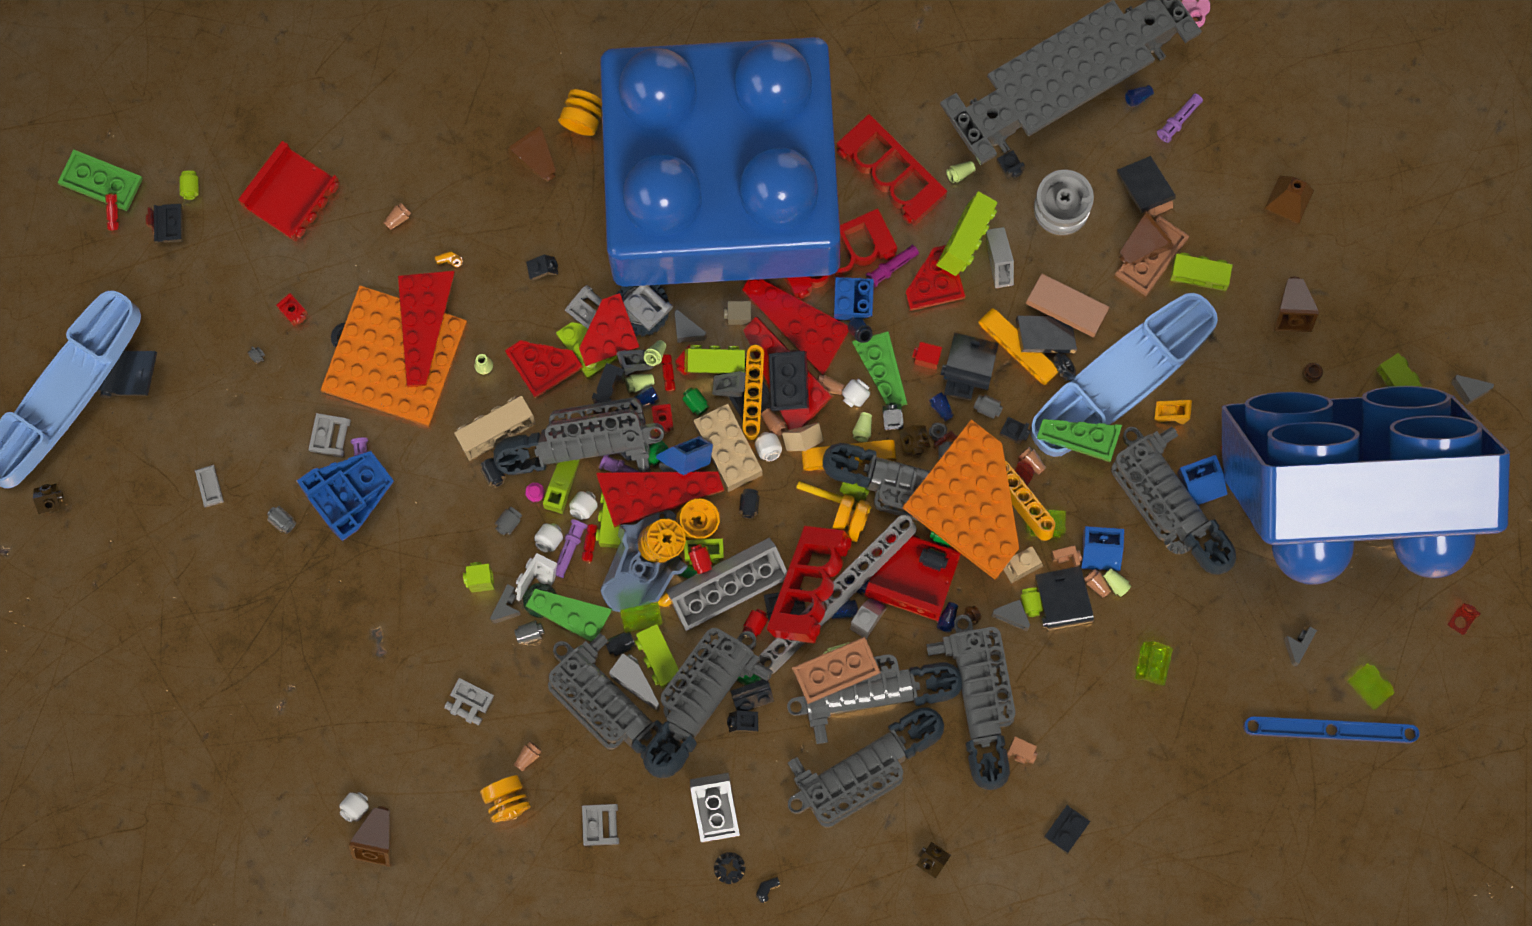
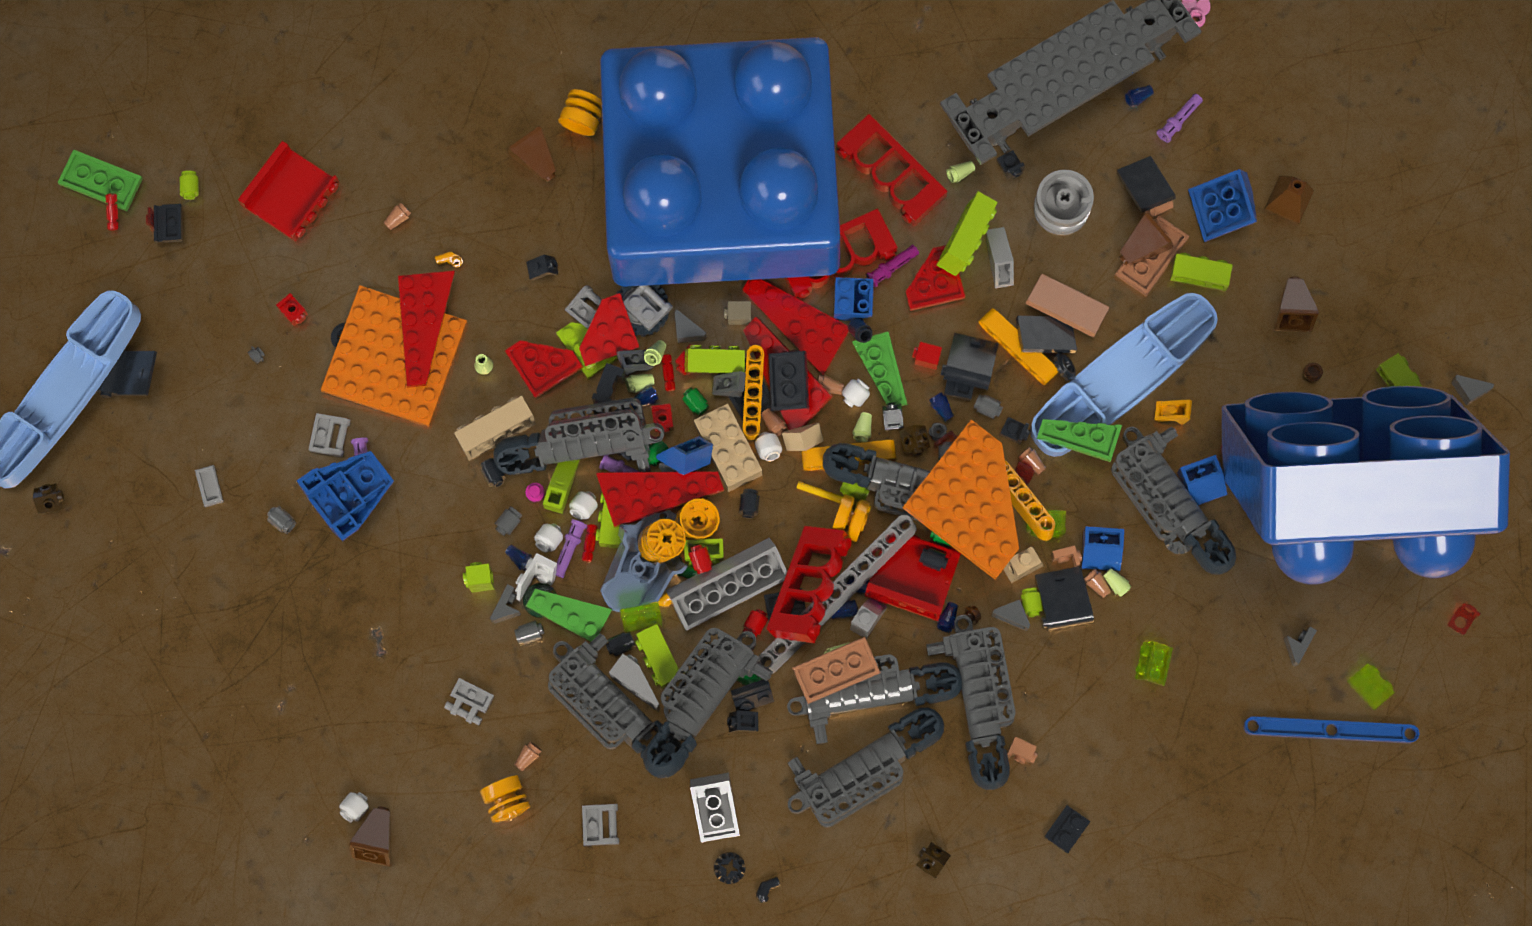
(518, 557): none -> clear blue cone
(1223, 204): none -> blue slope

